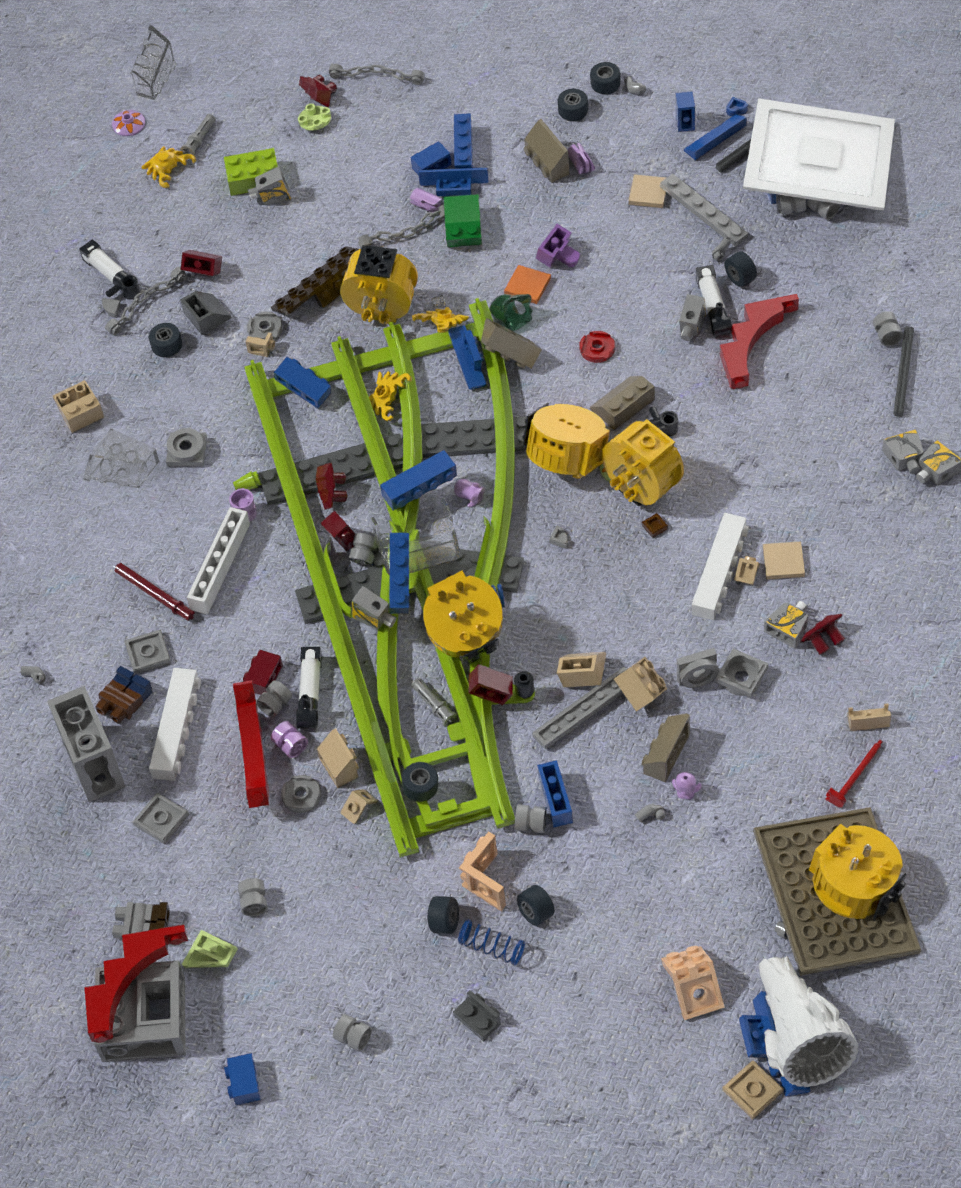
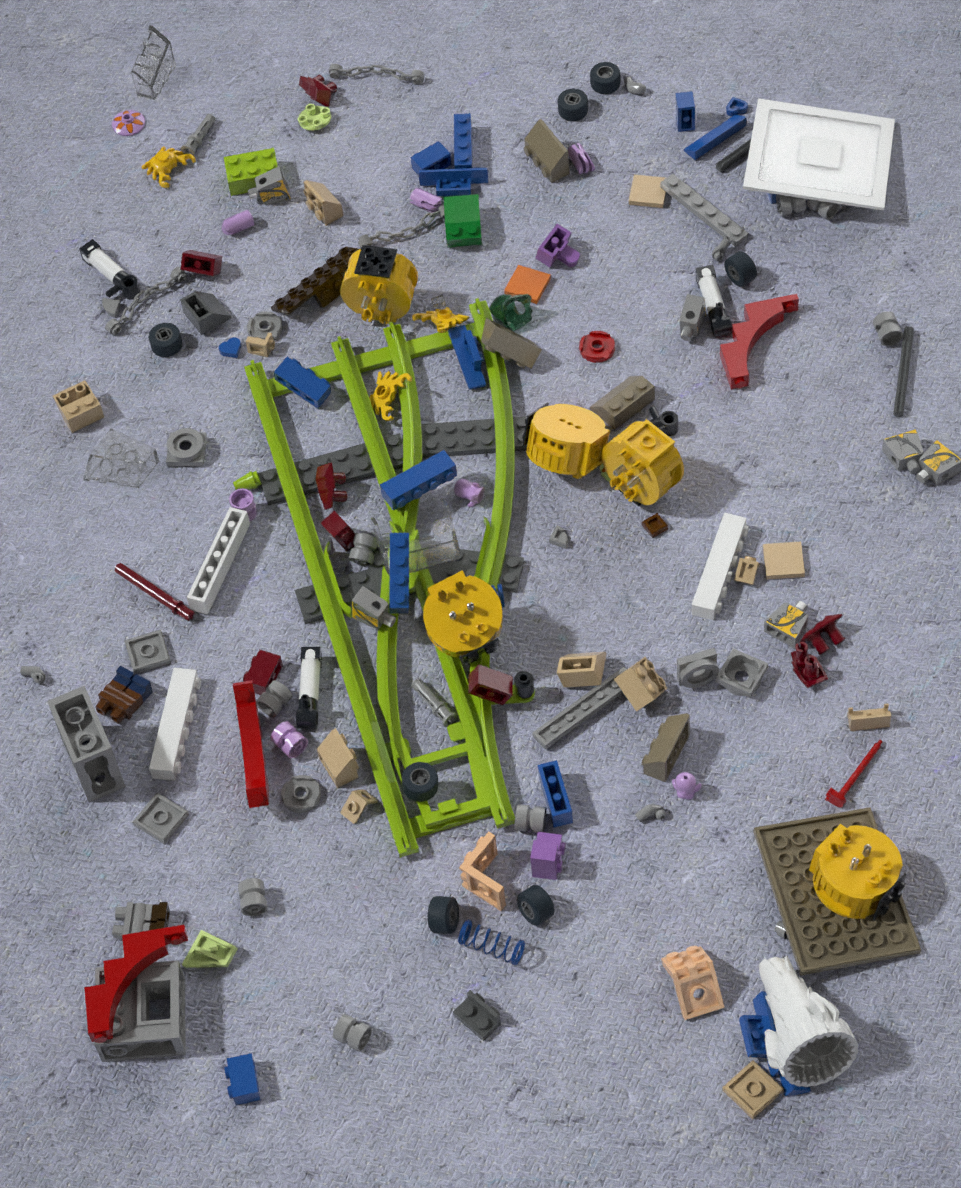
(230, 348): none -> blue tile
(237, 223): none -> lavender arm
(322, 202): none -> tan slope
(547, 855): none -> medium lavender brick
(807, 666): none -> dark red connector

